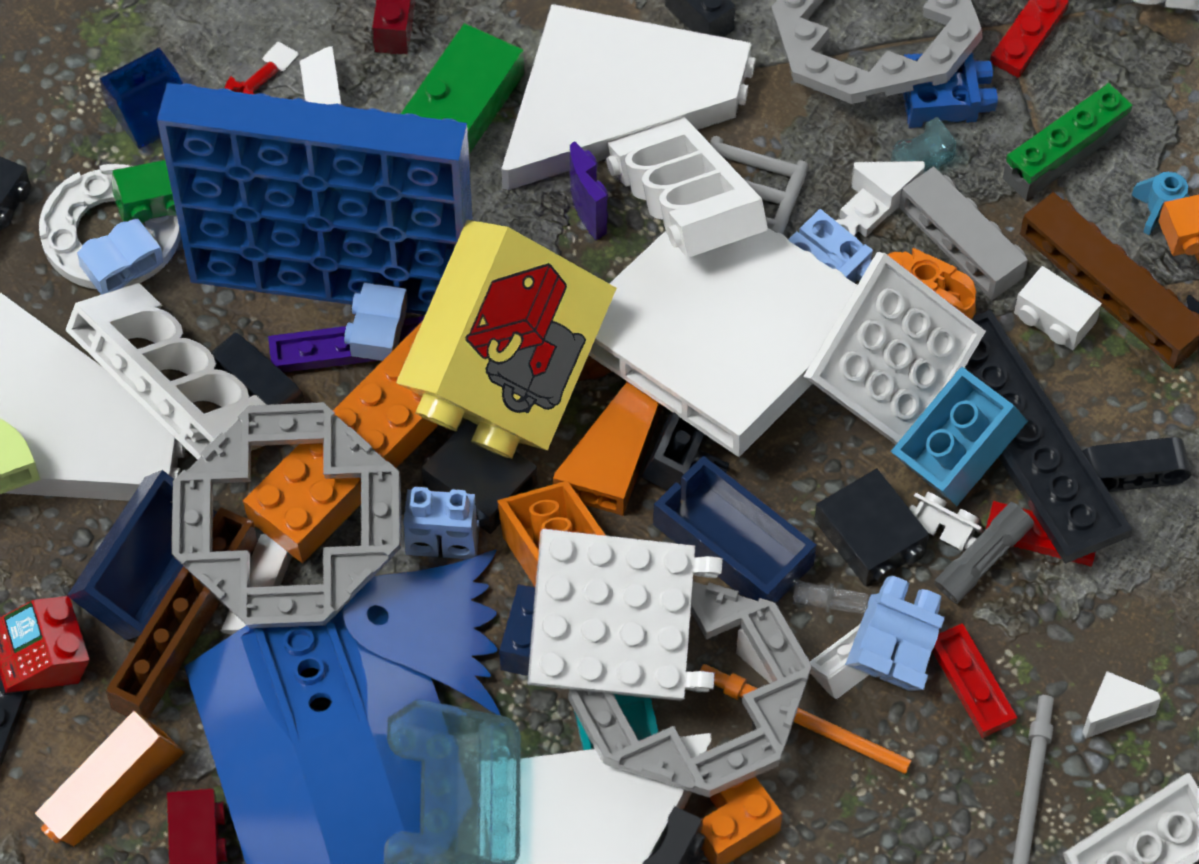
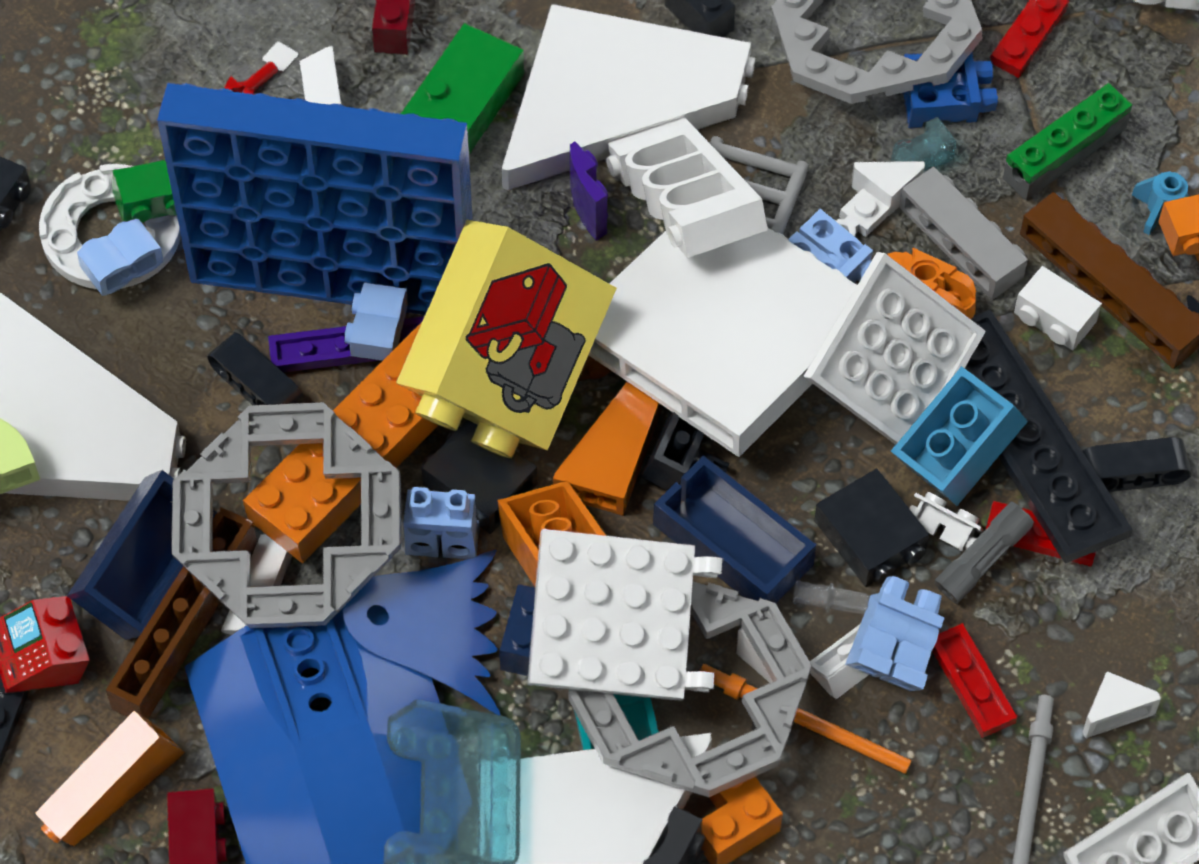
(103, 330): white fence -> none
(137, 92): clear blue slope -> none

